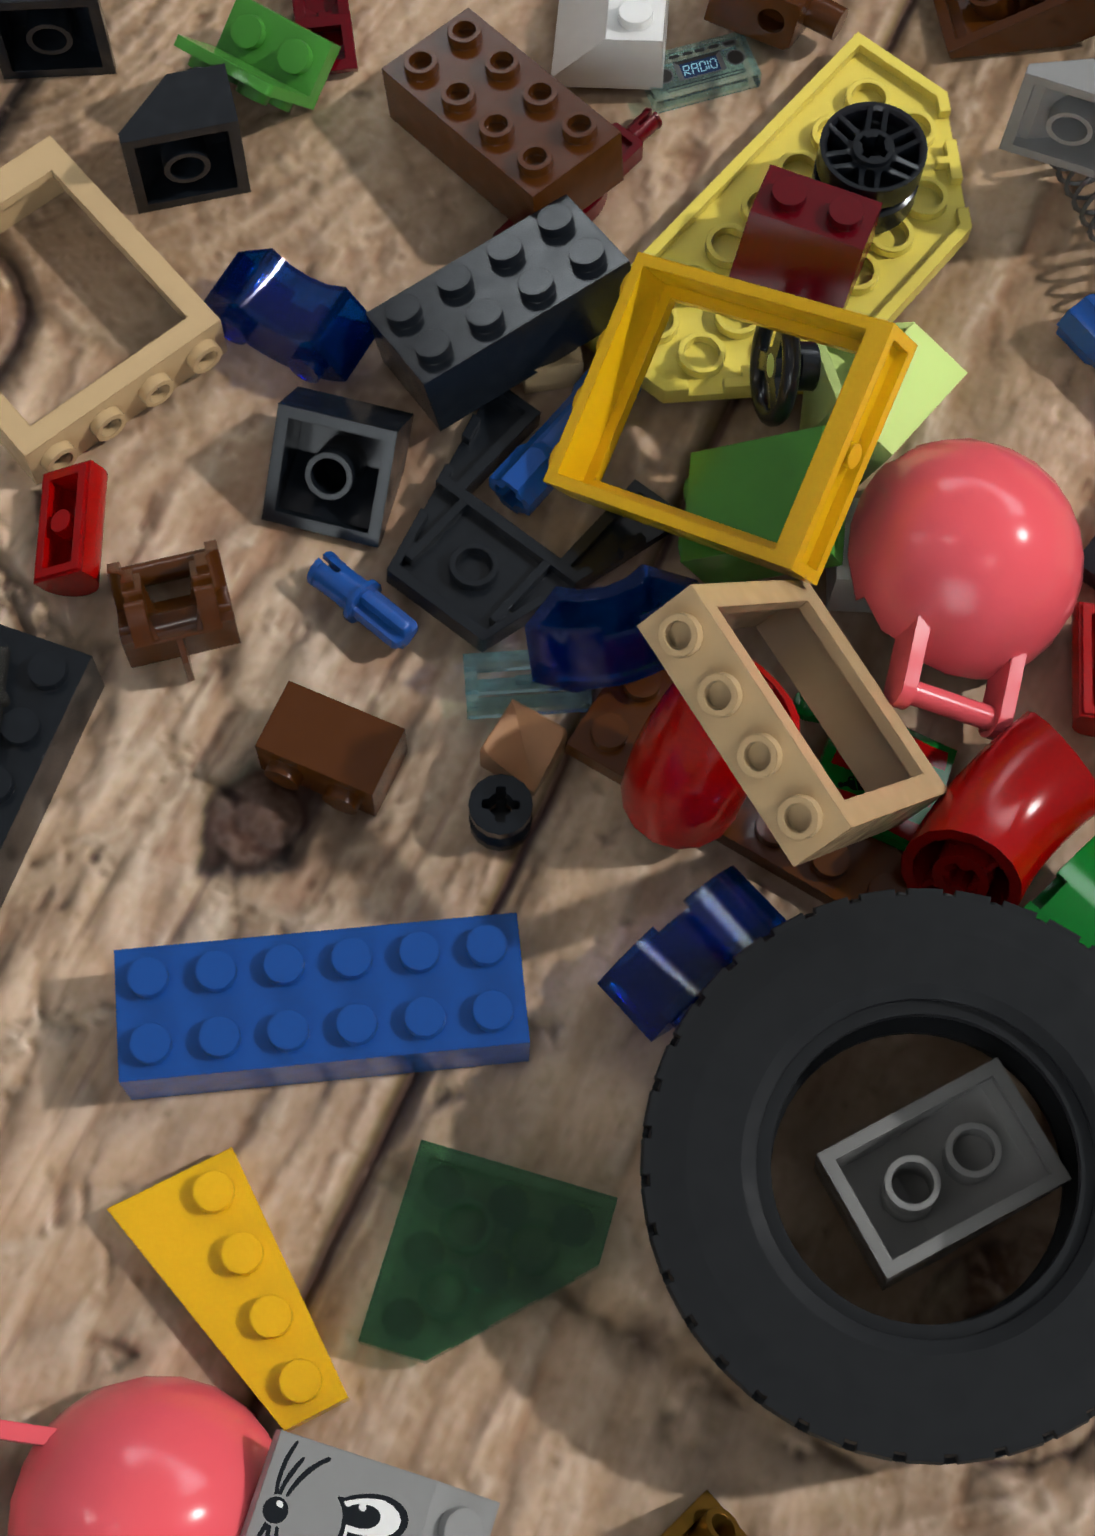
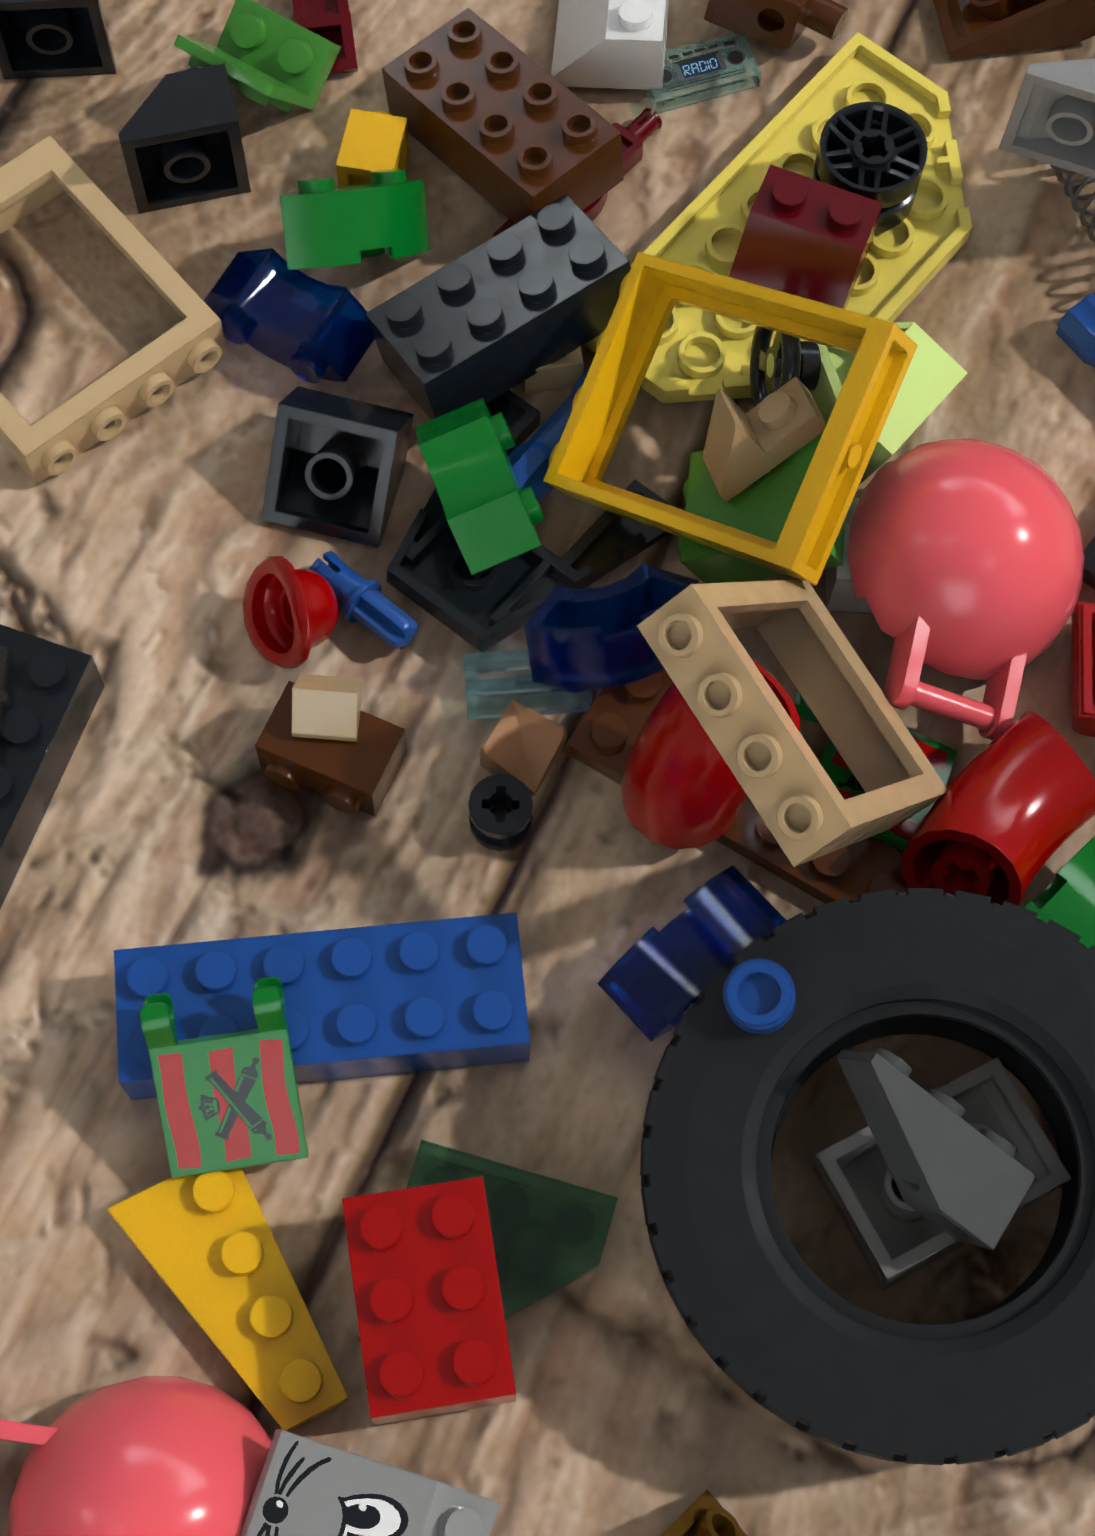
(71, 530): red brick -> none
(175, 625): reddish brown piece -> none
(227, 1094): none -> flag
(288, 611): none -> red hat
(326, 707): none -> tan slope
(354, 221): none -> green brick
(371, 144): none -> yellow brick
(428, 1301): none -> red brick
(478, 485): none -> green brick
(750, 444): none -> tan slope
(759, 996): none -> blue tile
(939, 1162): none -> dark grey slope

